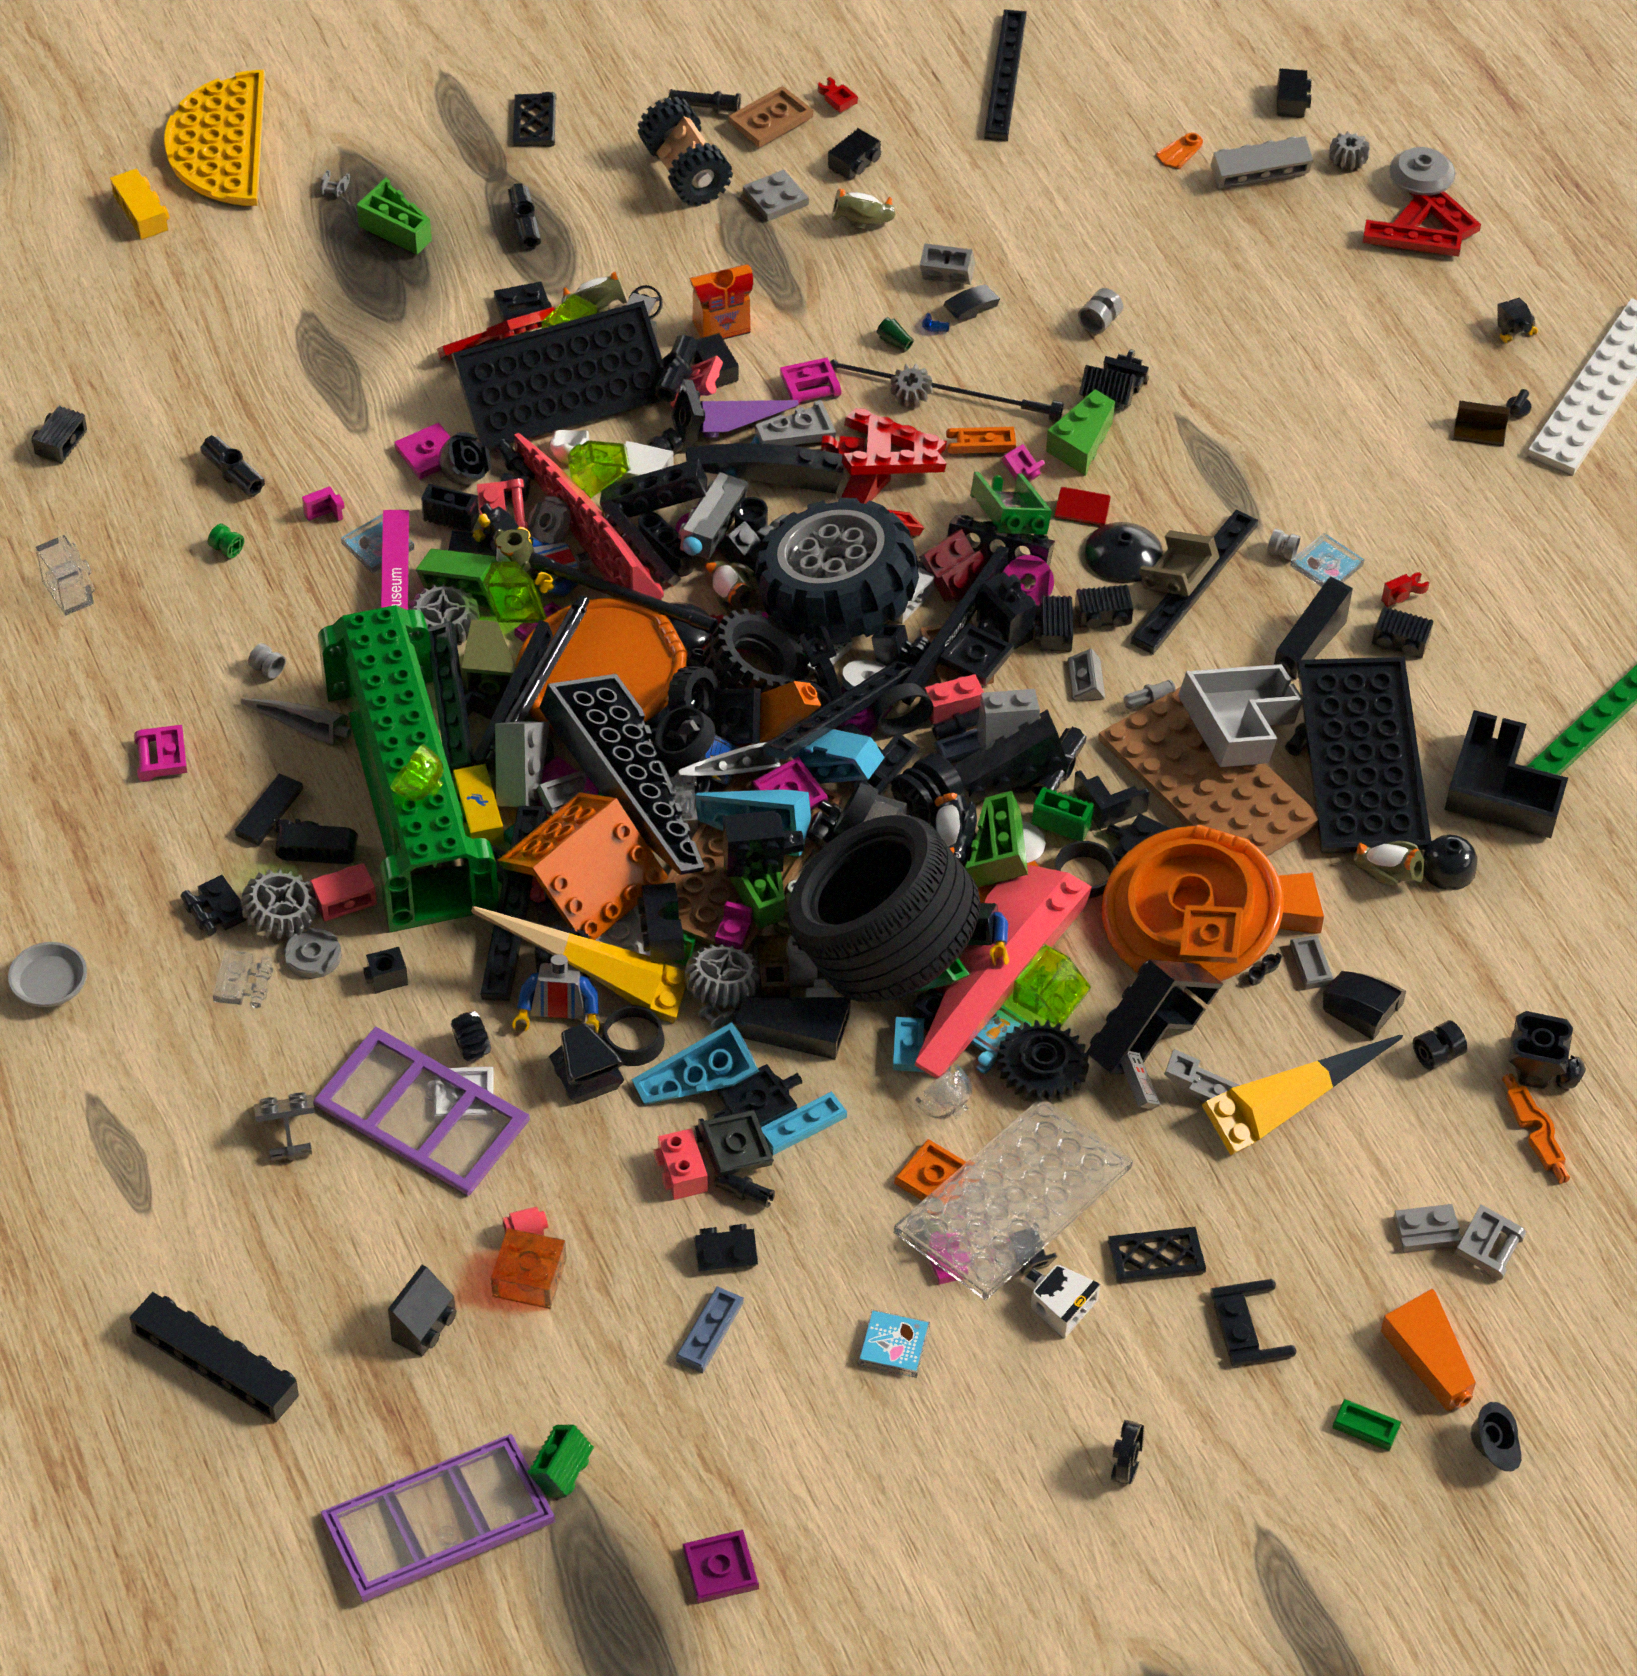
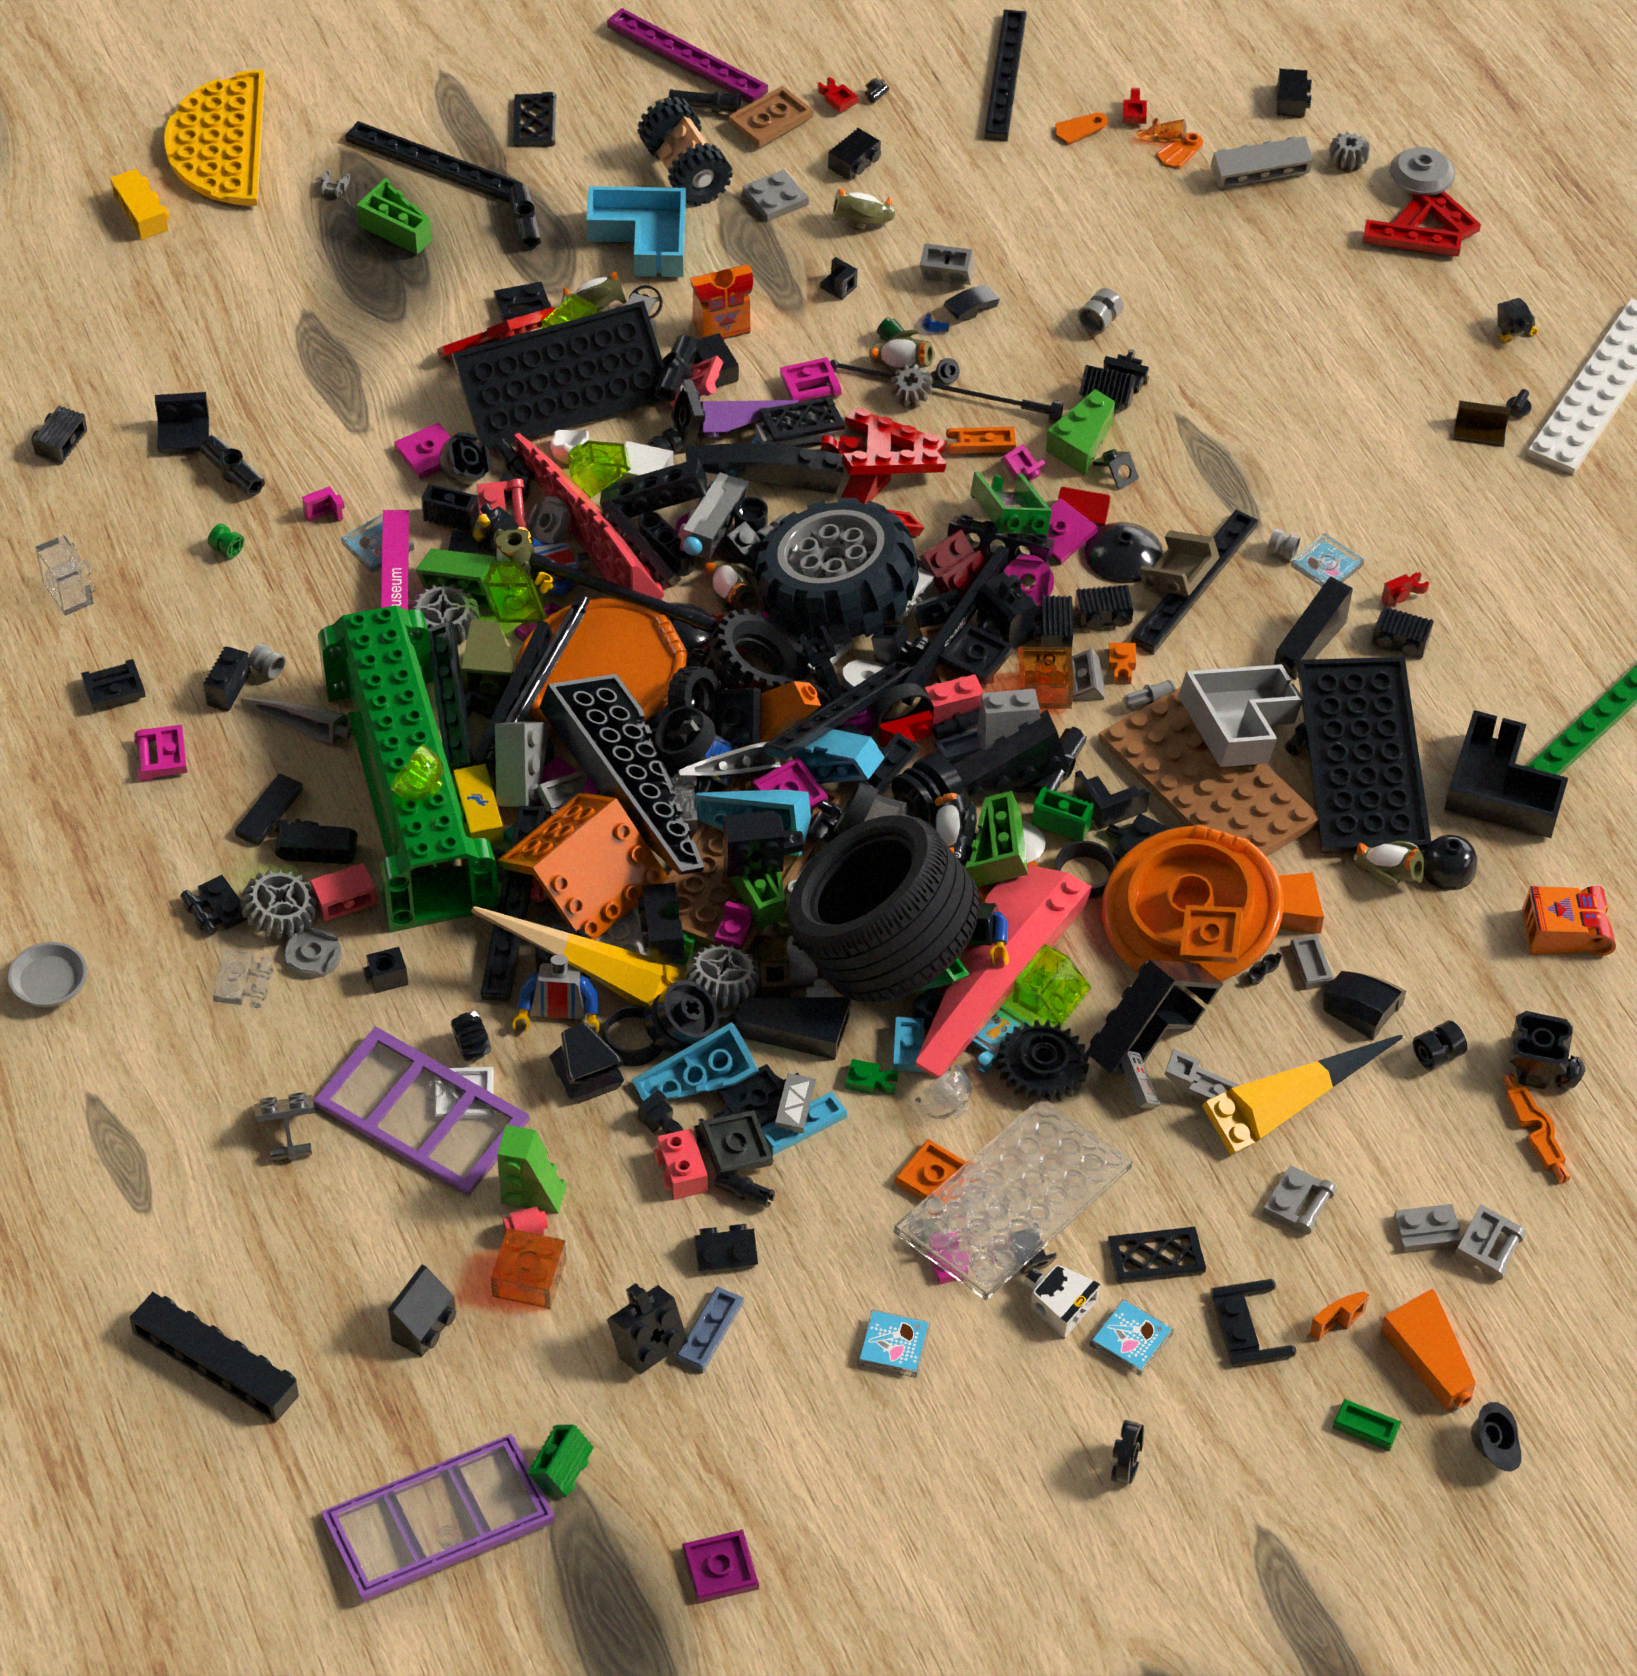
(113, 685): none -> black plate
(182, 421): none -> black bracket
(226, 678): none -> black brick
(430, 160): none -> black tile
(526, 1173): none -> bright green wedge
(642, 215): none -> medium azure piece
(647, 1328): none -> black hinge
(658, 1114): none -> black piece
(680, 1016): none -> black wheel
(687, 55): none -> magenta plate
(792, 431): none -> black window
(795, 1103): none -> light grey tile
(841, 280): none -> black panel
(867, 1076): none -> green plate
(876, 89): none -> black plate
(902, 351): none -> animal
(912, 727): none -> red slope
(936, 609): none -> black hips
(946, 371): none -> black plate
(1049, 673): none -> clear orange brick
(1068, 530): none -> dark pink plate
(1080, 127): none -> orange piece
(1115, 460): none -> black bracket
(1122, 659): none -> orange plate
(1131, 1337): none -> tile
(1135, 109): none -> red plate
(1165, 132): none -> clear orange slope
(1291, 1195): none -> light grey plate
(1343, 1311): none -> orange slope
(1568, 921): none -> orange piece

